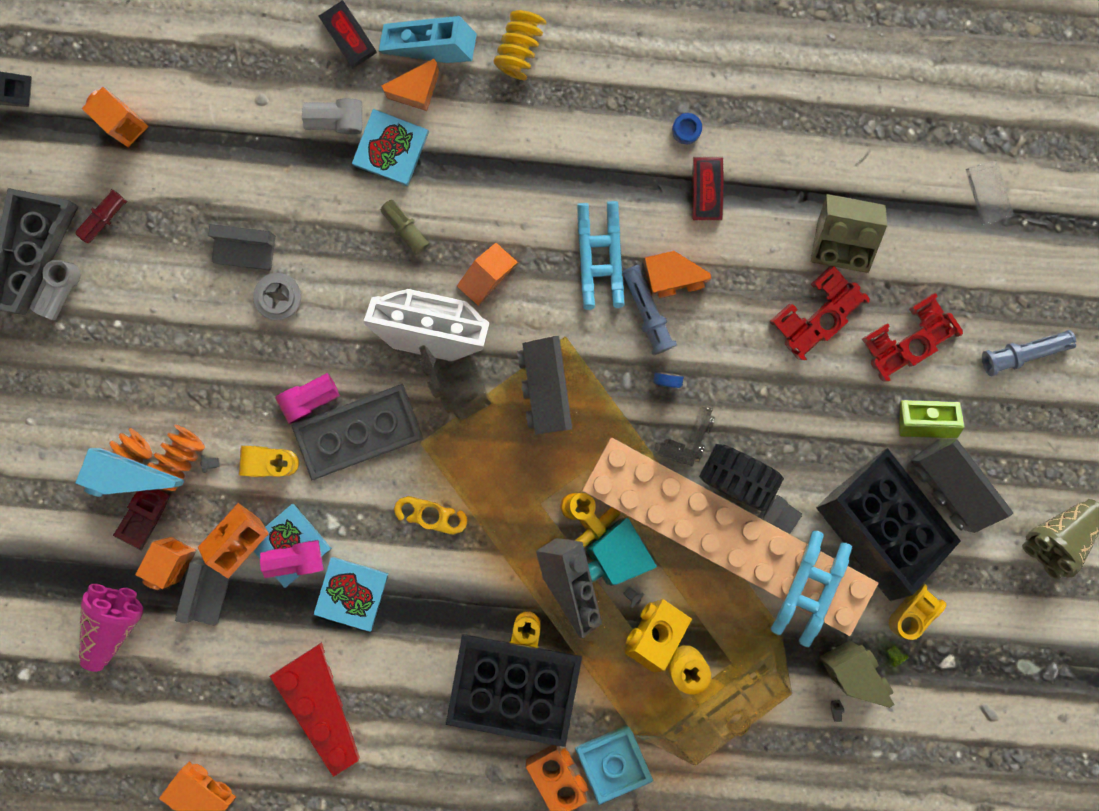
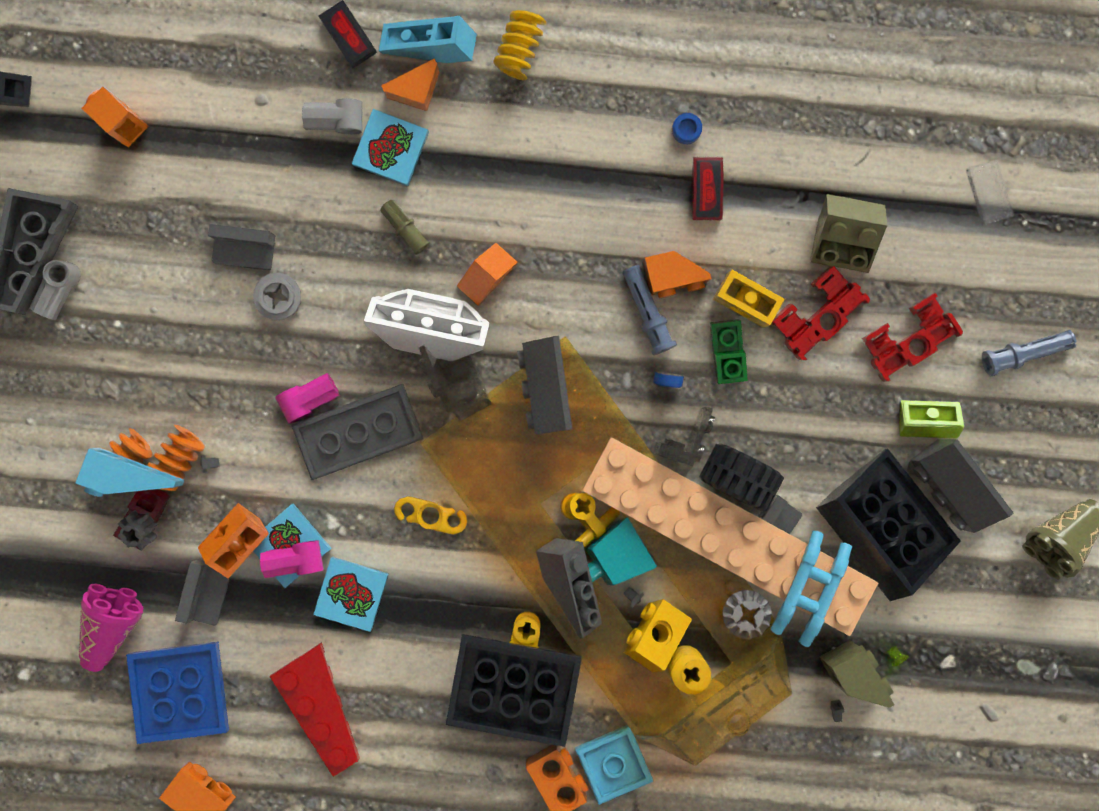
(100, 216): dark red axle -> none
(137, 530): none -> dark grey gear
(165, 563): orange brick -> none
(177, 692): none -> blue plate
(263, 462): yellow piece -> none
(612, 241): medium azure piece -> none
(728, 351): none -> green slope
(748, 299): none -> yellow brick
(750, 600): none -> light grey gear
(921, 609): yellow piece -> none

